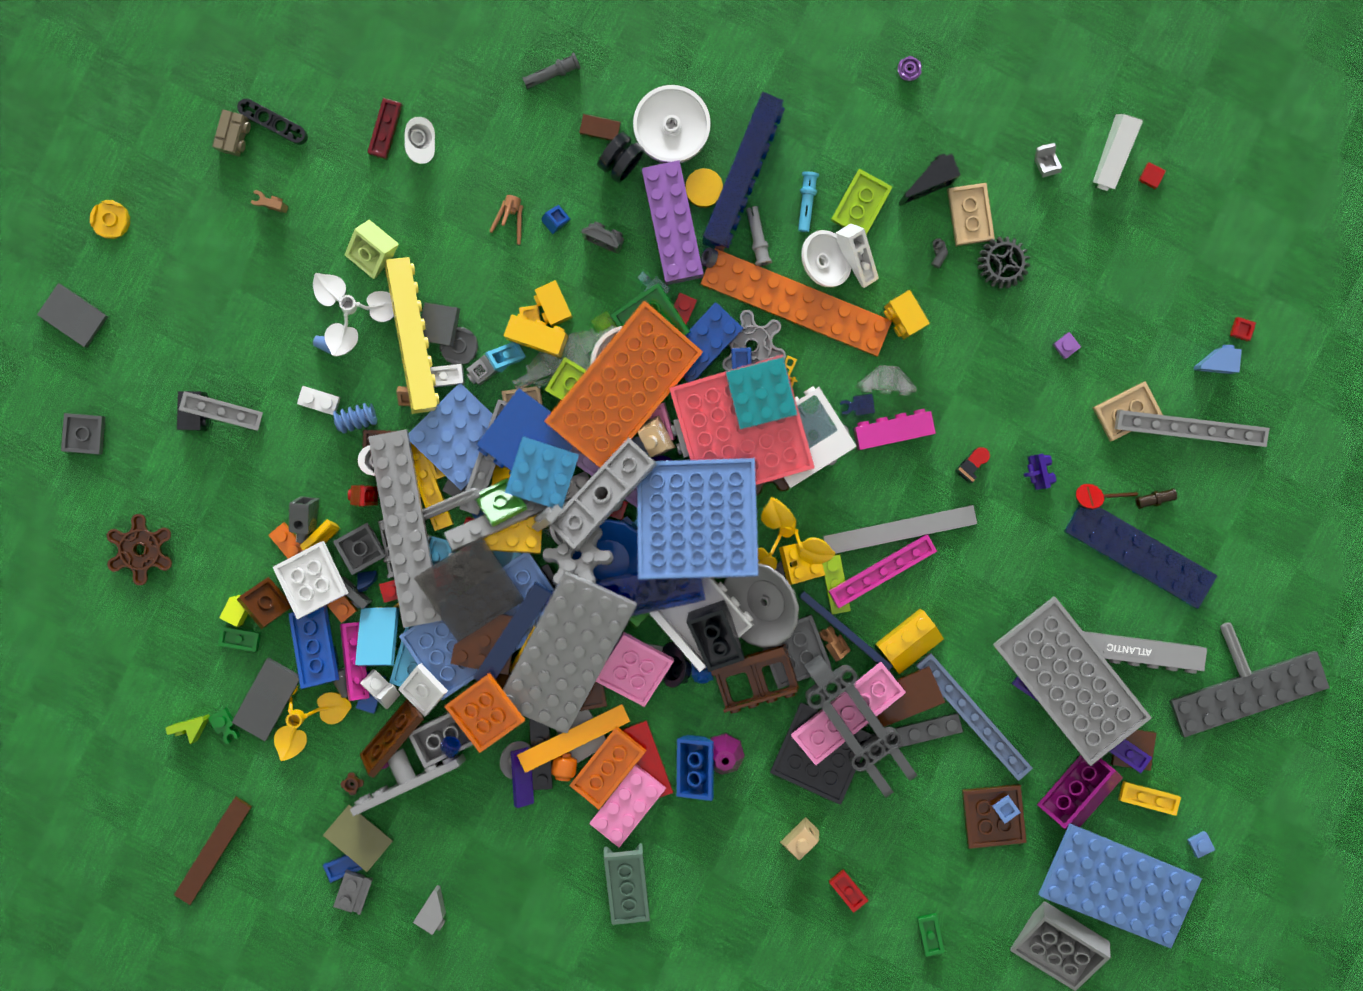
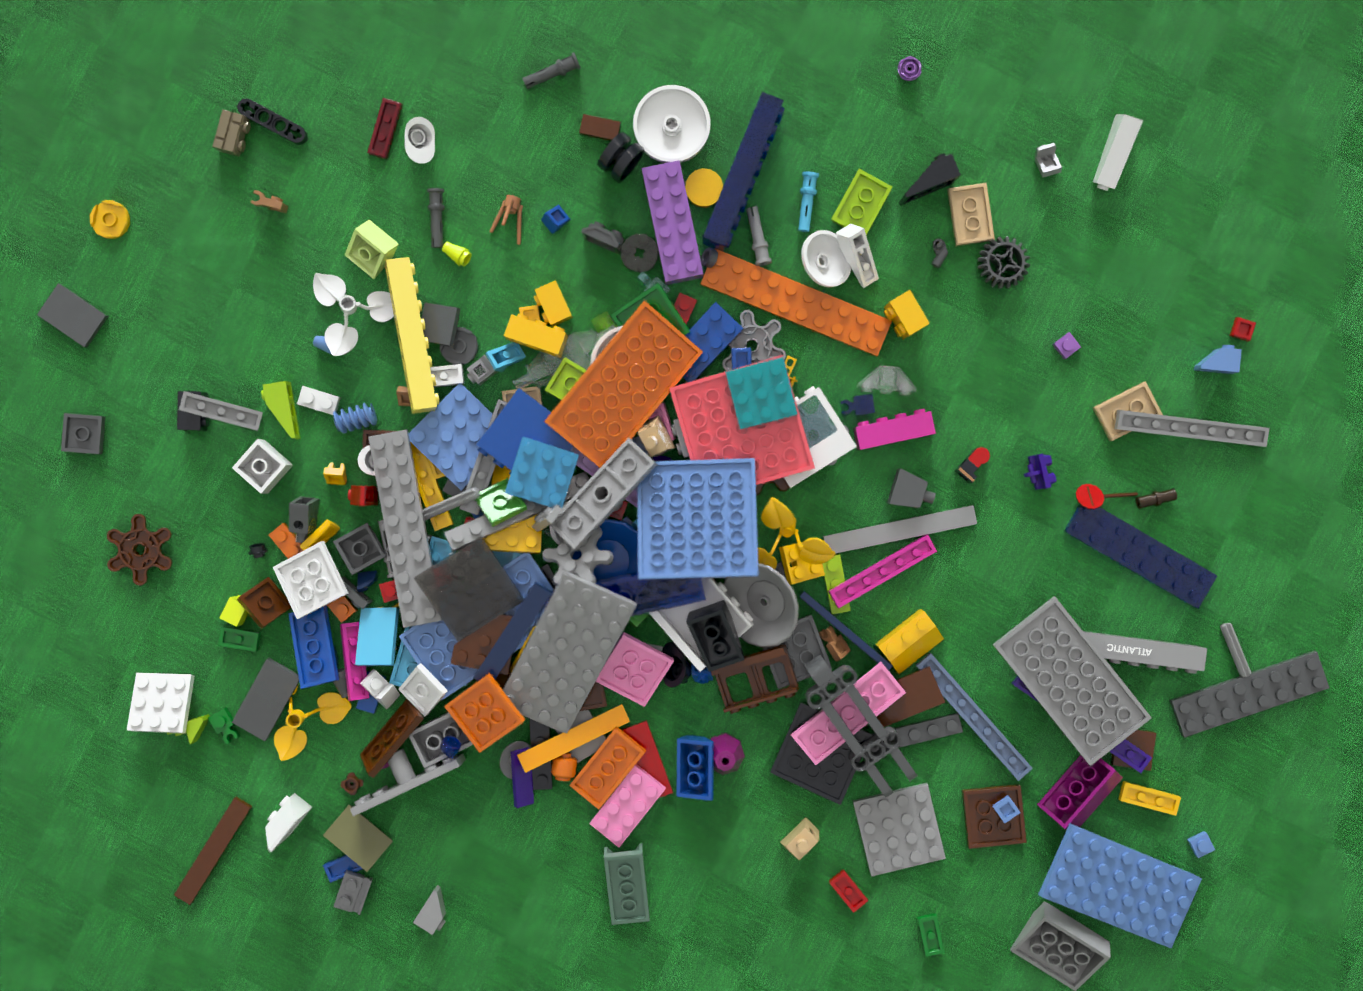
(160, 703): none -> white plate
(257, 550): none -> black plate
(262, 466): none -> white brick
(281, 403): none -> lime slope
(285, 821): none -> white slope
(335, 475): none -> yellow tile
(436, 207): none -> dark grey pin
(458, 254): none -> neon yellow cone
(641, 242): none -> clear smoke plate
(899, 829): none -> light grey plate
(909, 490): none -> dark grey torso
(1152, 175): red tile -> none

